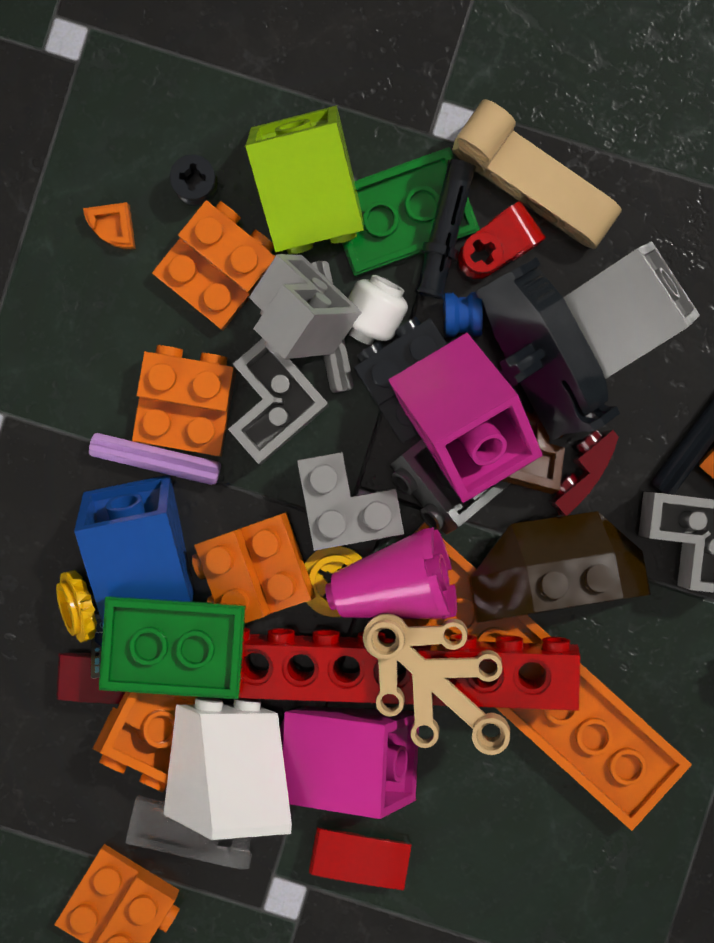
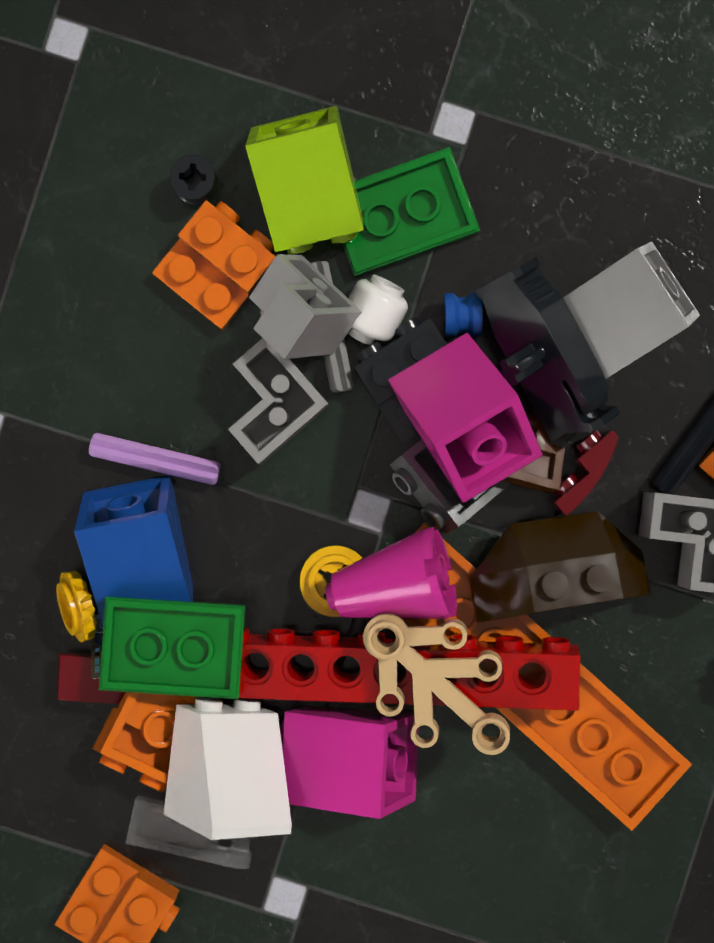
(112, 224): orange tile -> none
(184, 401): orange plate -> none
(255, 568): orange plate -> none
(336, 515): light grey brick -> none
(360, 859): red slope -> none
(441, 245): black pin -> none
(504, 238): red piece -> none
(534, 176): tan beam -> none

